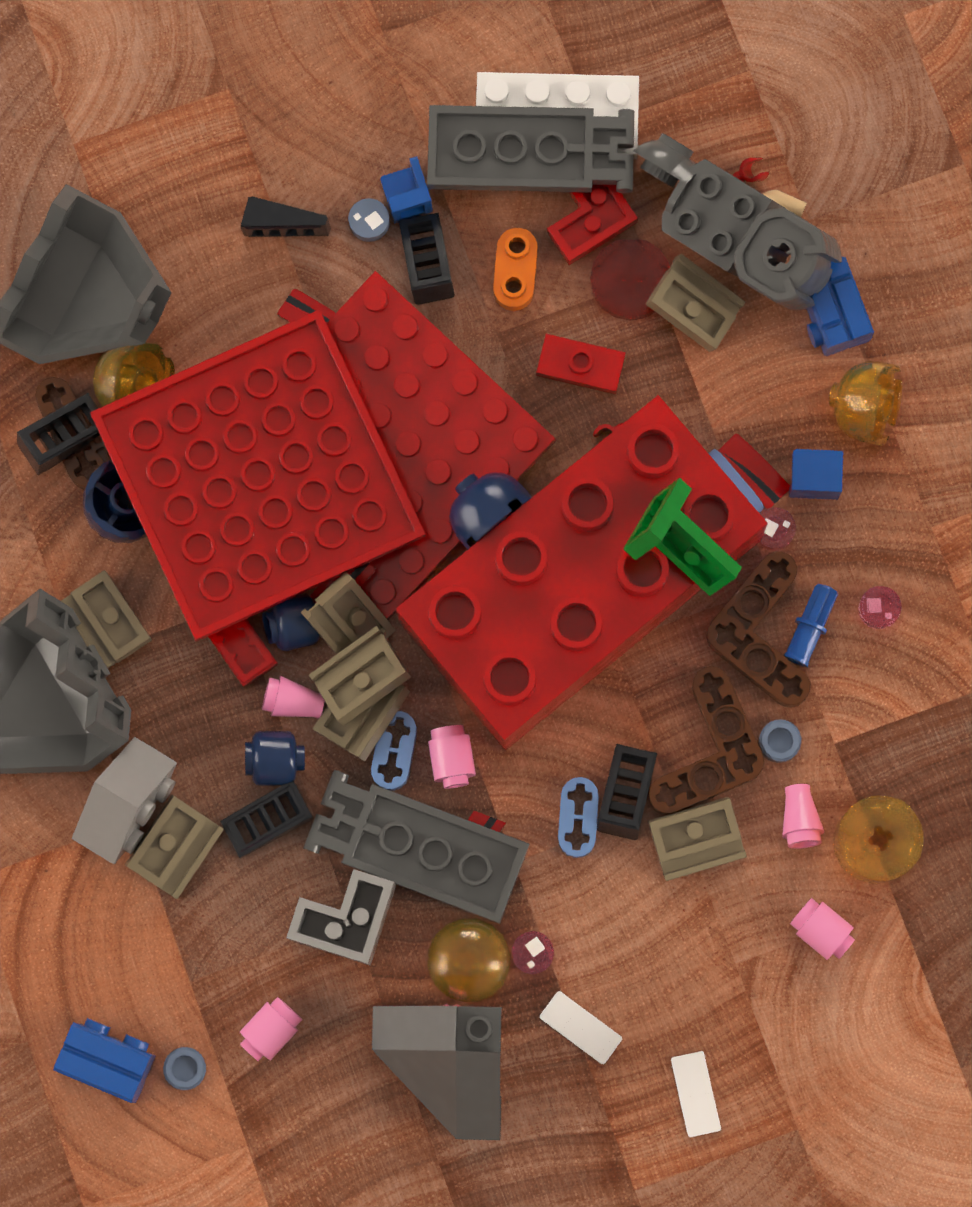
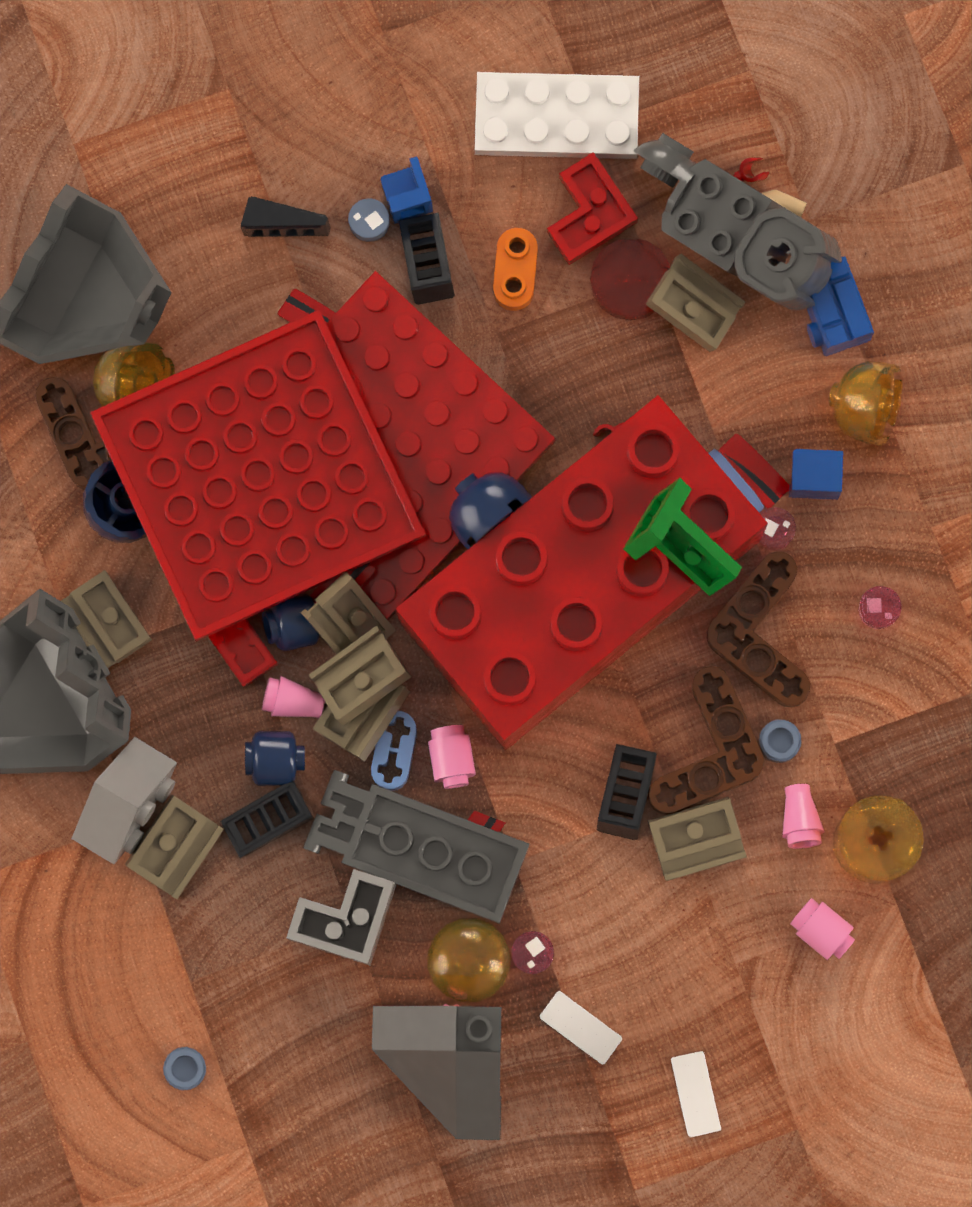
(53, 421): black slope -> none
(105, 1061): blue brick -> none
(270, 1029): bright pink brick -> none
(528, 149): dark grey hinge -> none
(580, 364): red plate -> none
(588, 819): medium blue beam -> none
(811, 625): blue axle -> none

